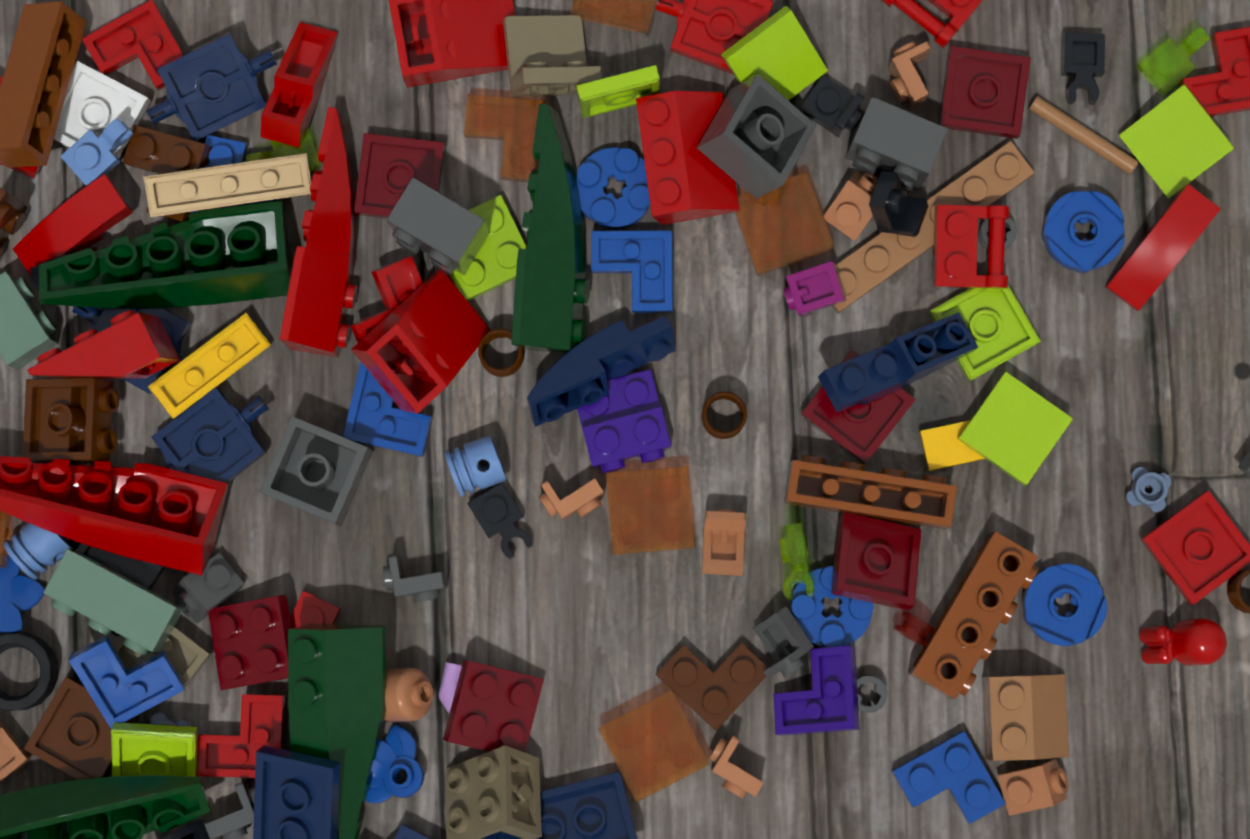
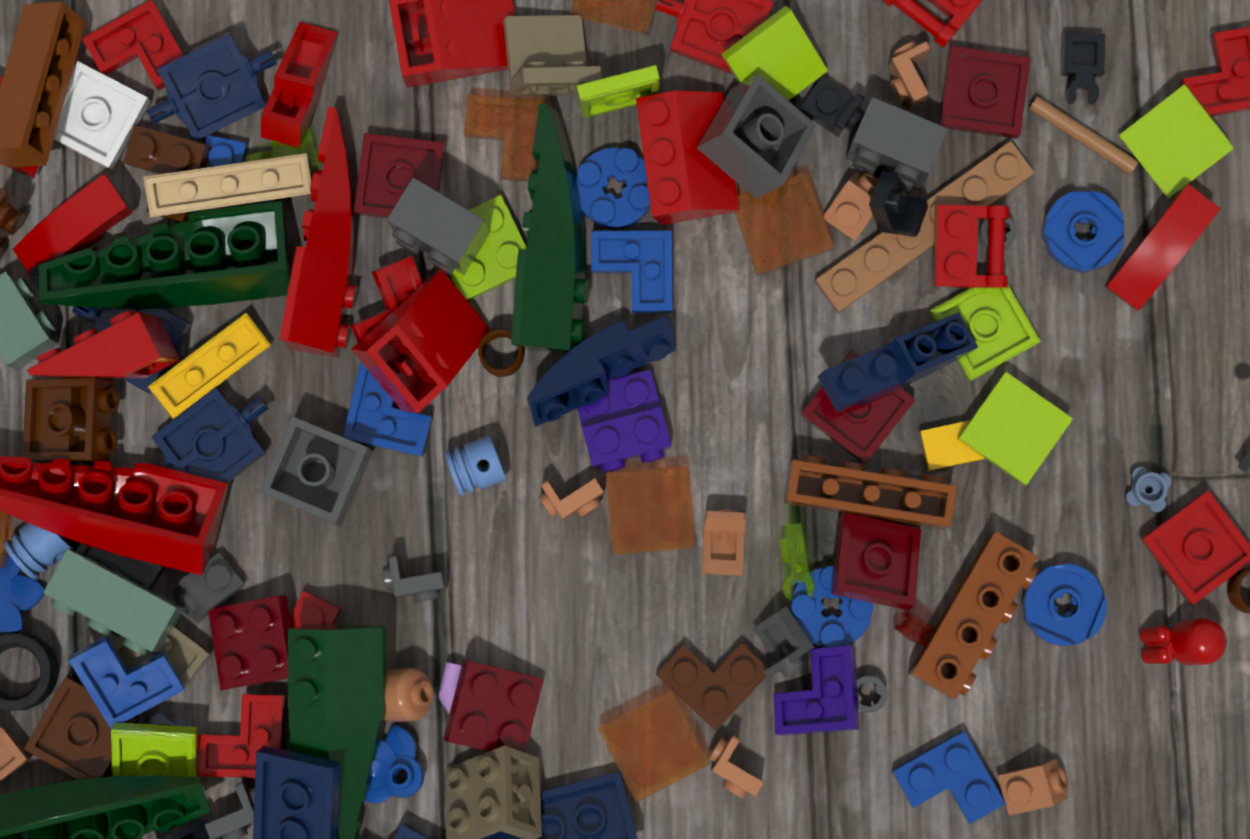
(94, 154): medium blue plate -> none
(498, 514): black plate -> none
(727, 396): reddish brown piece -> none
(814, 289): magenta bracket -> none
(1025, 717): medium nougat slope -> none
(1171, 63): clear neon green plate -> none

